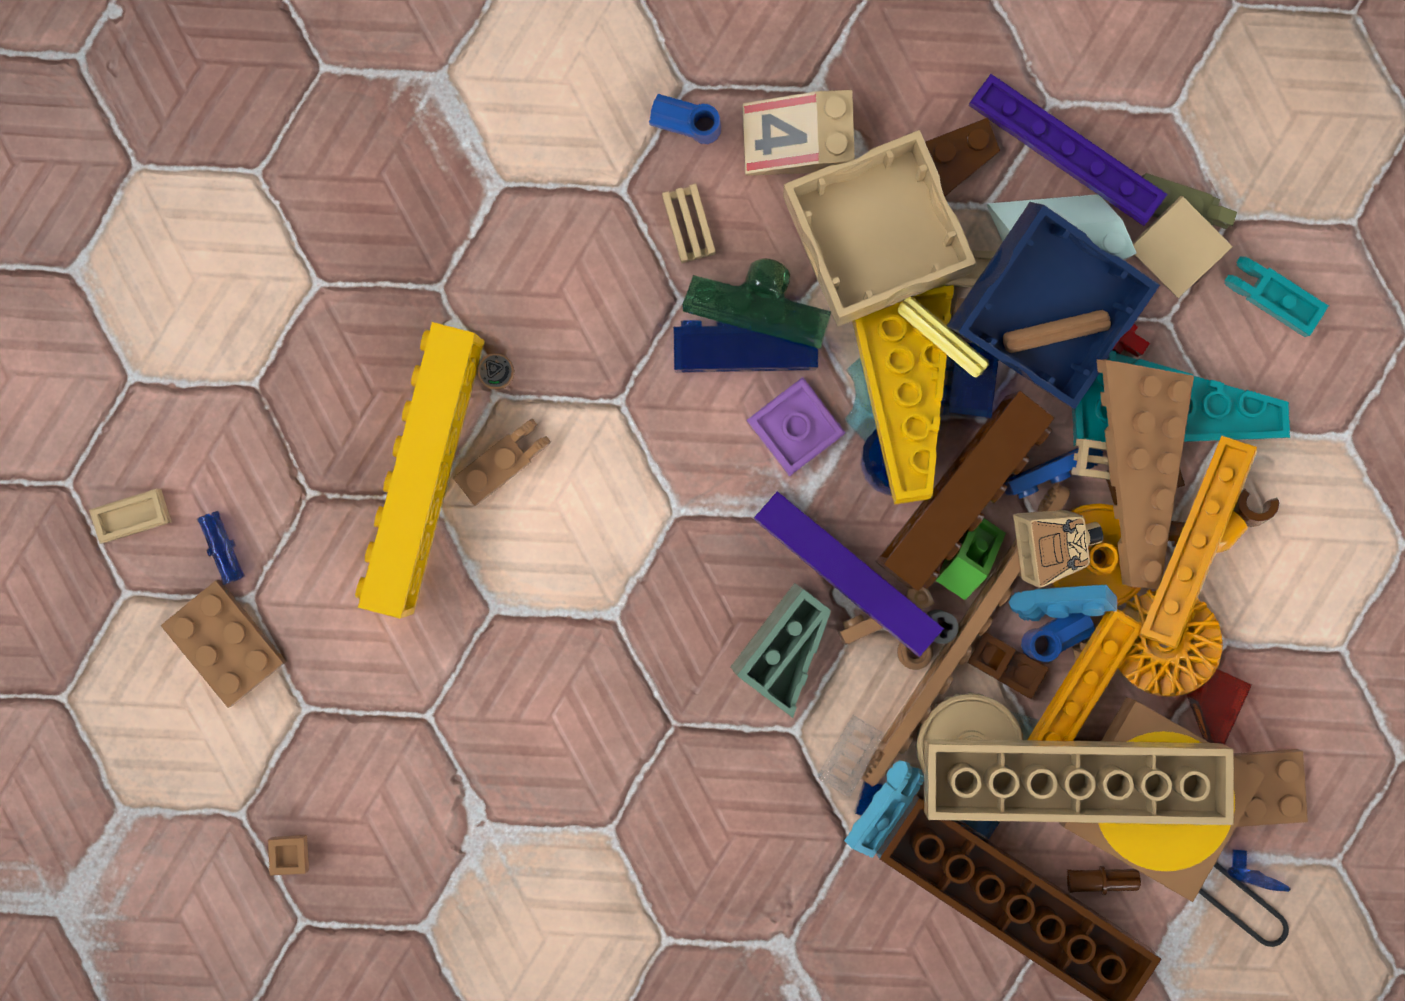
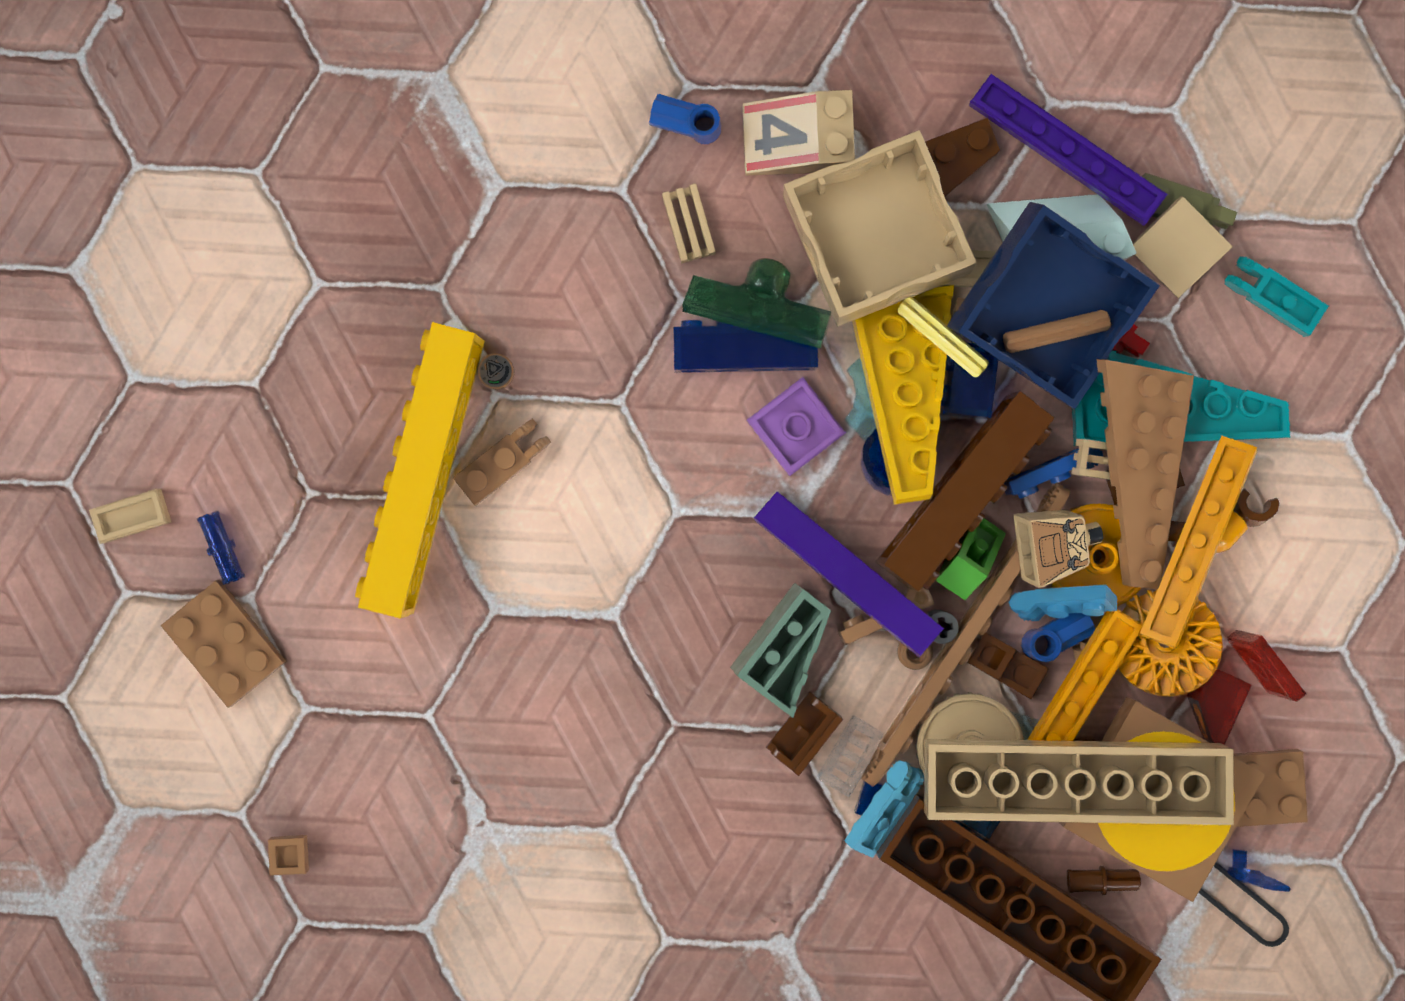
(804, 733): none -> reddish brown hinge
(1266, 665): none -> clear red tile

